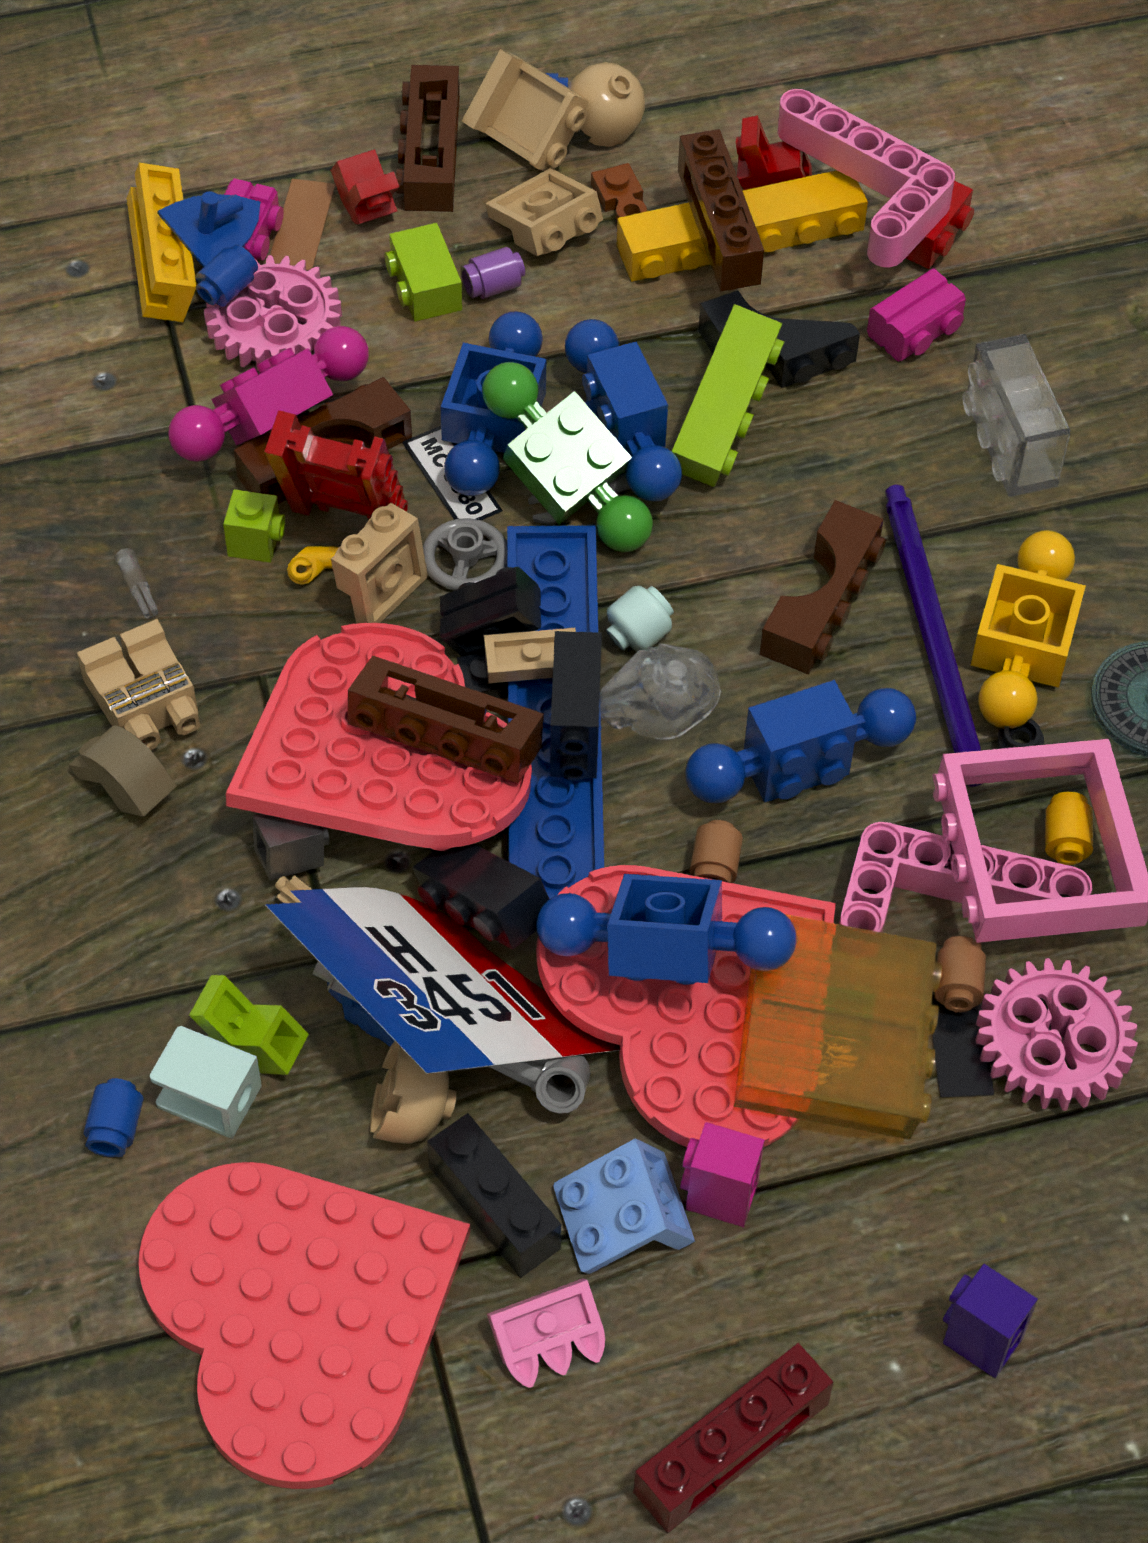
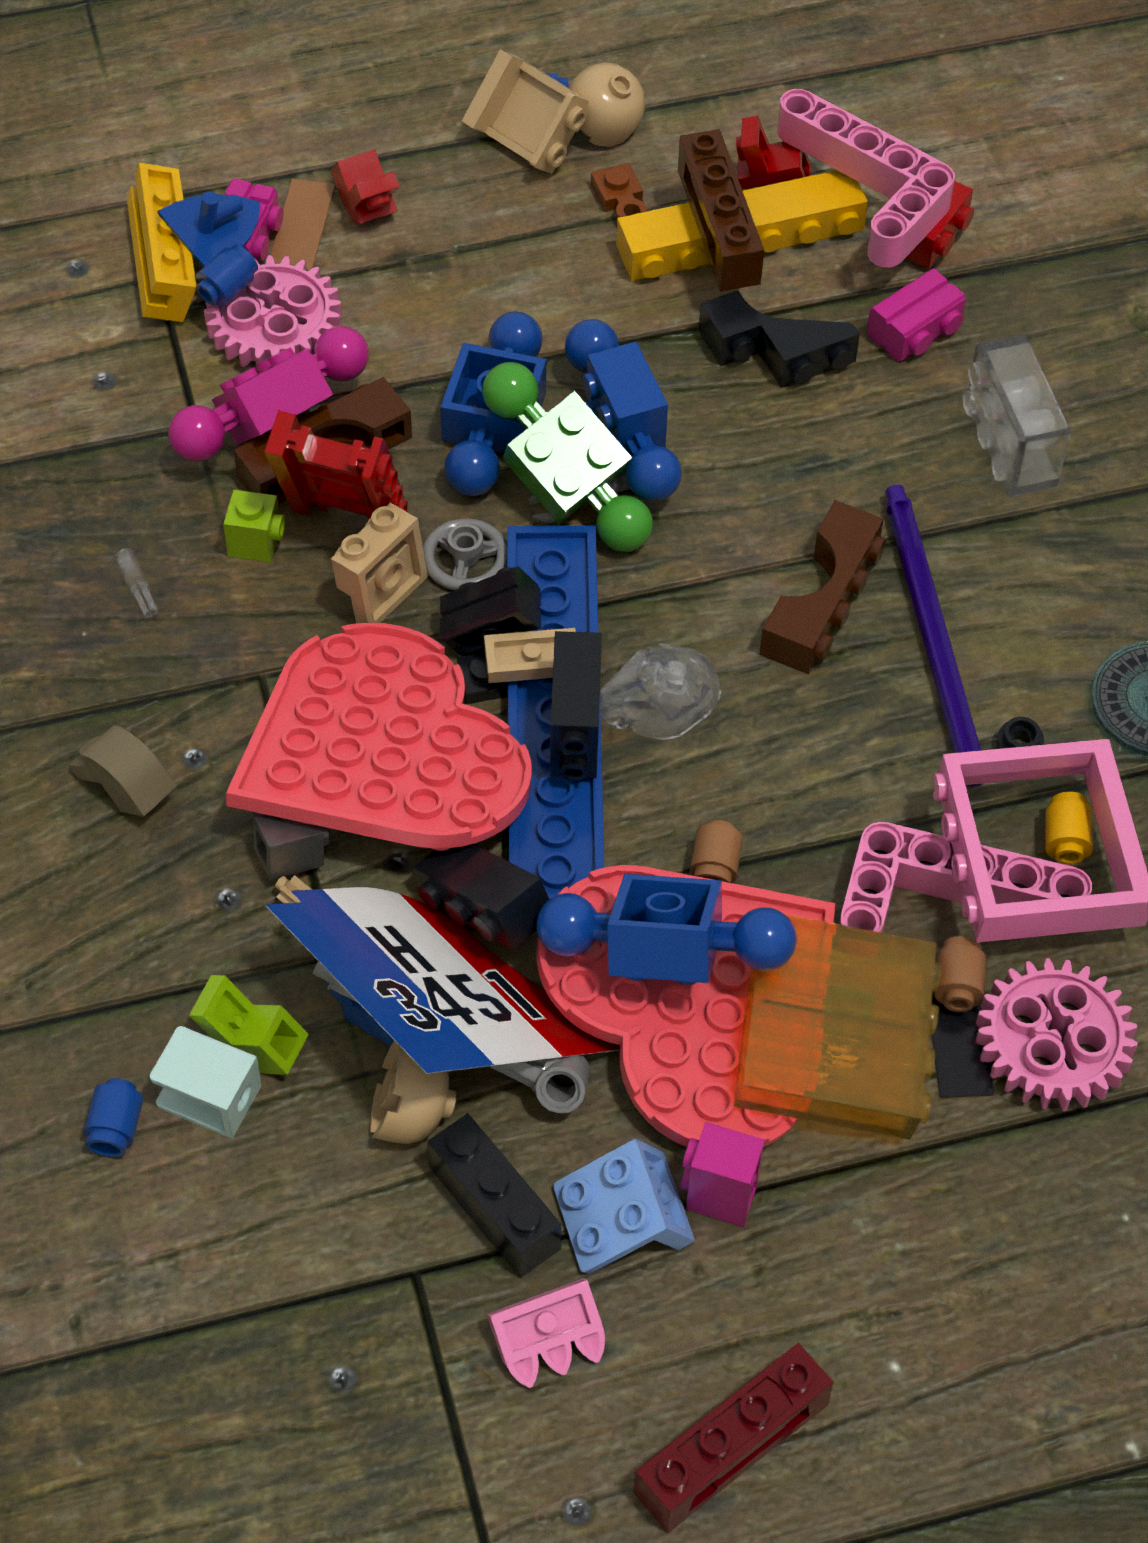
(144, 688): tan hips -> none
(302, 1311): coral plate -> none
(310, 563): yellow arm -> none
(421, 181): reddish brown brick -> none
(424, 272): lime brick -> none
(430, 454): sticker -> none
(445, 719): reddish brown brick -> none
(492, 273): medium lavender brick -> none
(546, 211): tan plate -> none
(639, 618): light aqua head -> none
(725, 395): lime brick -> none
(799, 743): blue brick -> none
(987, 1319): dark purple brick -> none
(1027, 628): yellow brick -> none

